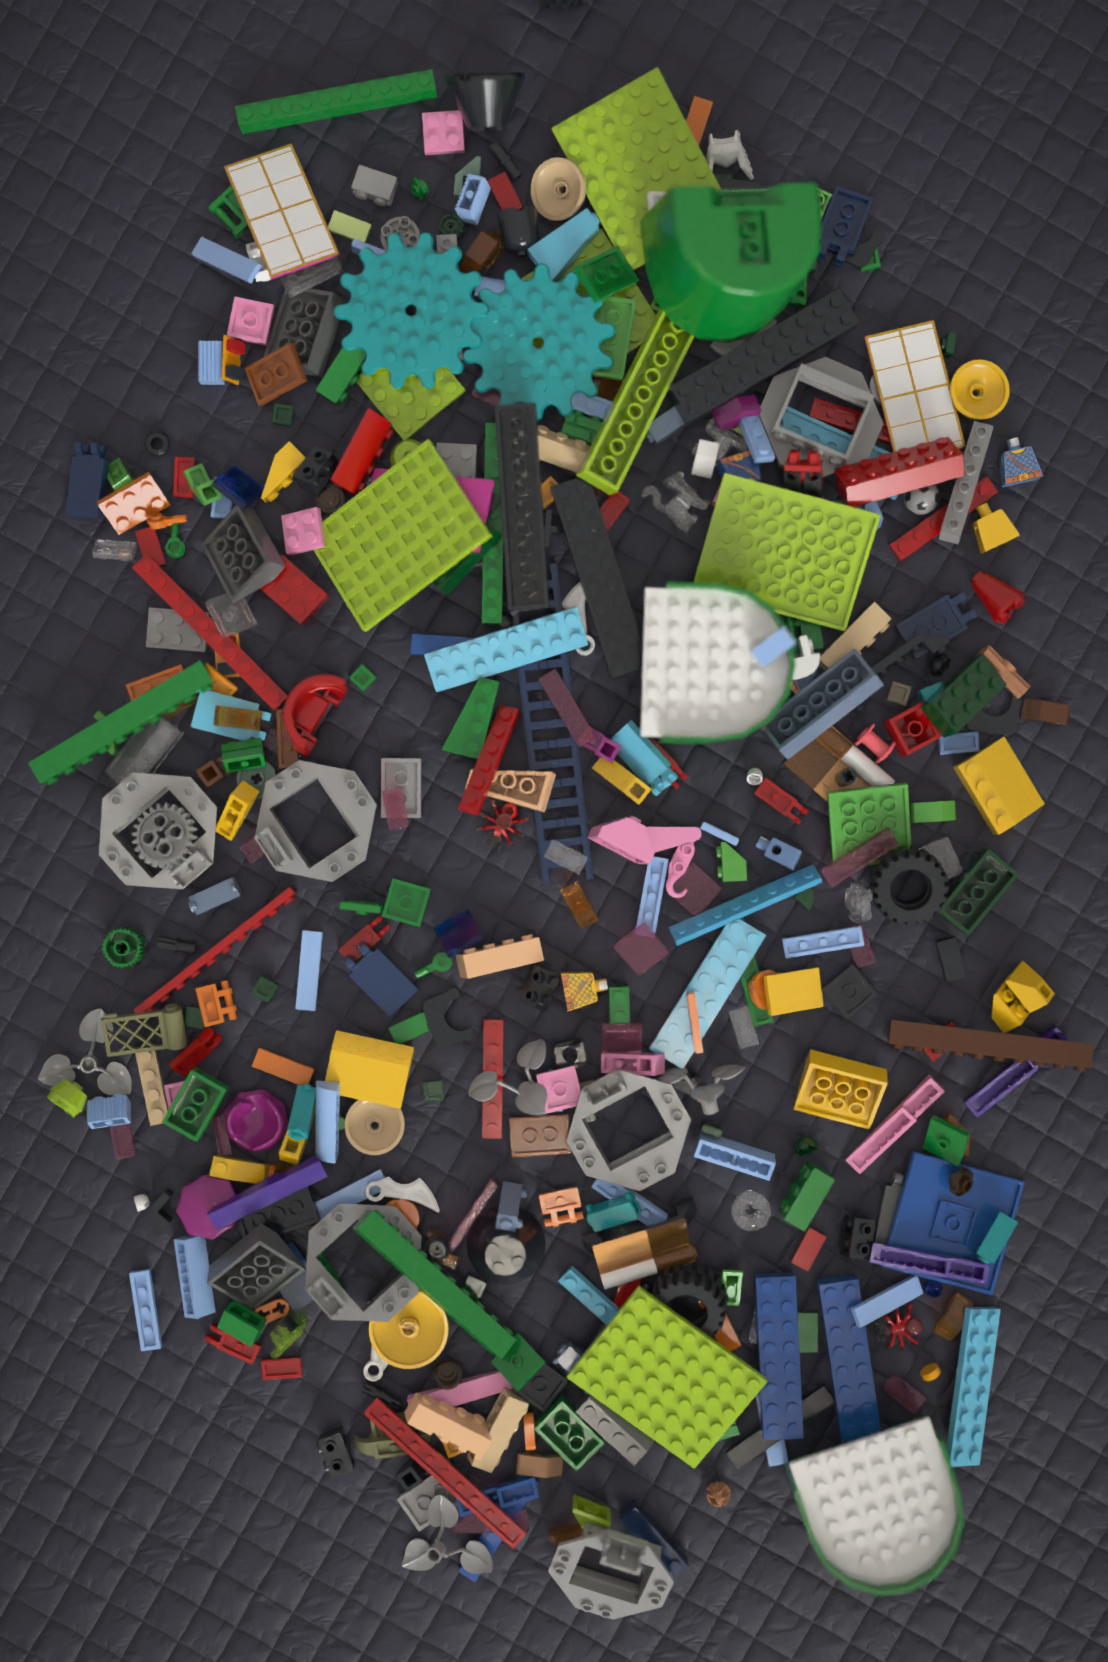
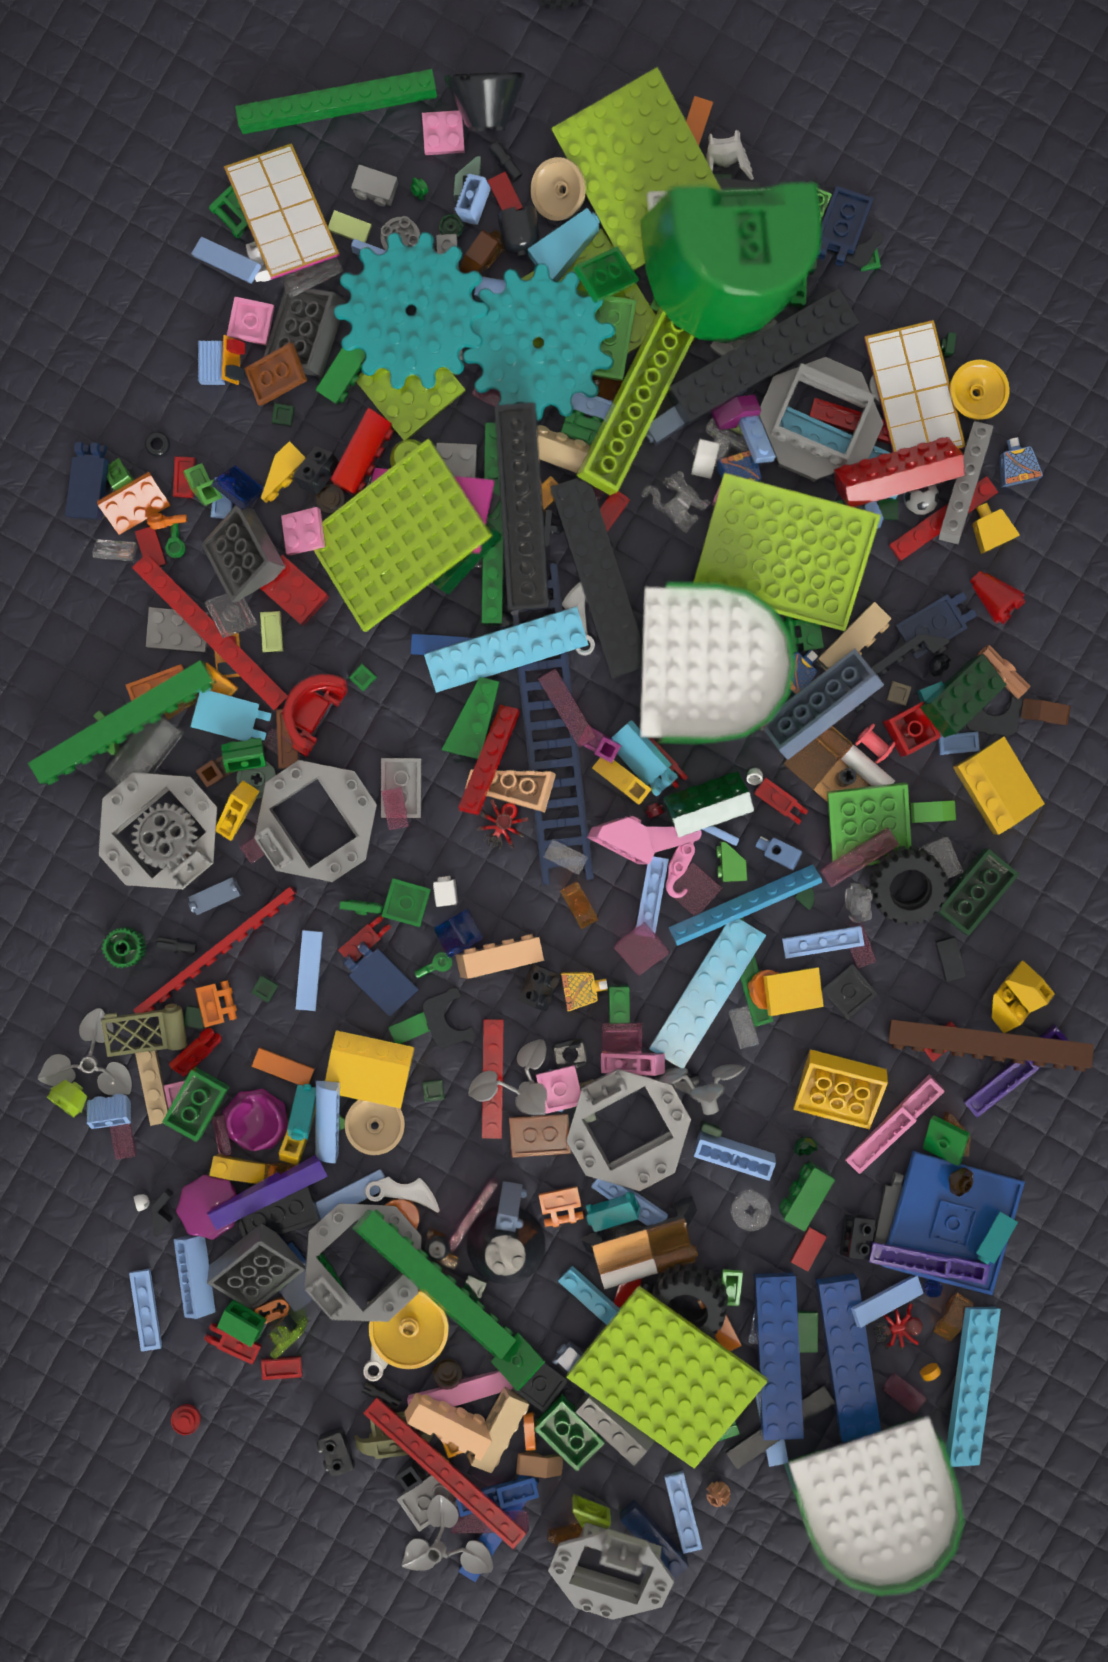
(185, 1419): none -> red plate
(237, 718): clear orange slope -> none
(271, 631): none -> yellowish green tile
(445, 891): none -> white brick
(654, 810): none -> dark red plate
(683, 1511): none -> light blue tile
(694, 1021): orange tile -> none
(708, 804): none -> dark green brick
(773, 646): light blue tile -> none
(804, 471): hips -> none
(807, 662): white brick -> none
(888, 508): none -> dark green tile

